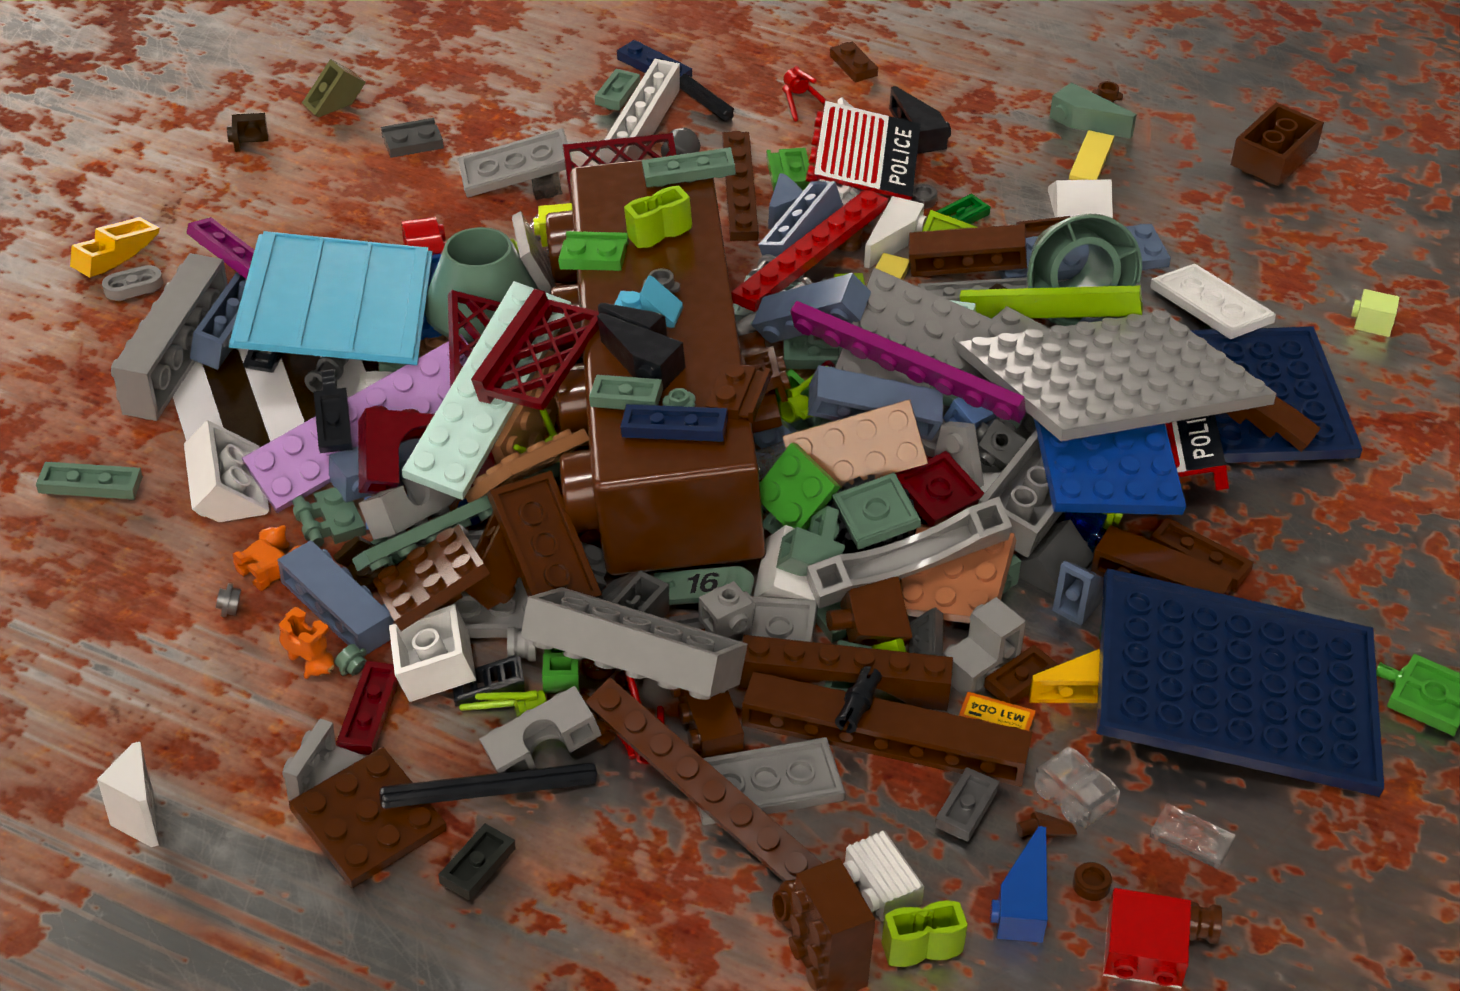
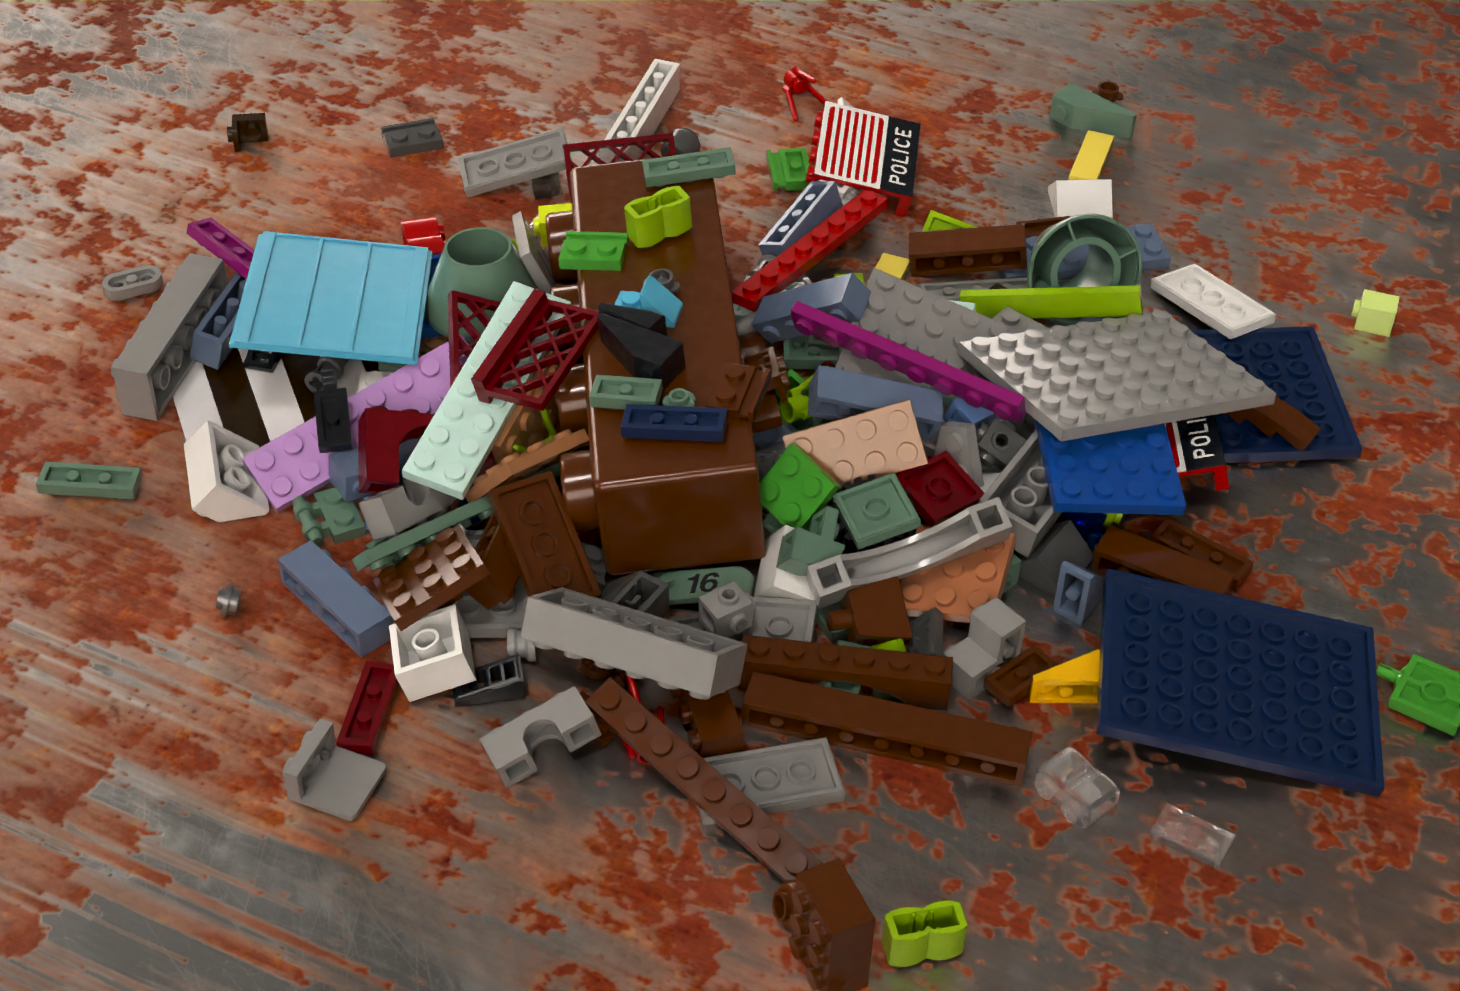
(112, 246): yellow slope -> none
(129, 796): white slope -> none
(262, 556): orange animal -> none
(307, 642): orange animal -> none
(333, 89): olive slope -> none
(348, 552): dark brown bracket -> none
(351, 660): sand green plate -> none
(354, 828): reddish brown plate -> none
(477, 861): pearl dark grey plate -> none
(487, 785): black axle -> none
(521, 700): lime plant -> none
(559, 672): bright green brick -> none
(617, 89): sand green plate -> none
(642, 56): dark blue plate -> none
(706, 97): black axle -> none
(740, 189): reddish brown plate -> none
(783, 197): sand blue slope -> none
(853, 61): reddish brown plate -> none
(858, 699): black pin -> none
(883, 875): white brick -> none
(893, 229): white slope -> none
(925, 194): flat silver tile -> none
(933, 127): black slope -> none
(967, 804): flat silver plate -> none
(970, 214): green tile -> none
(997, 711): tile -> none
(1023, 895): blue slope -> none
(1054, 826): reddish brown bar -> none
(1092, 881): reddish brown tile -> none
(1147, 938): red piece -> none
(1205, 922): reddish brown wheel -> none
(1276, 144): reddish brown brick -> none

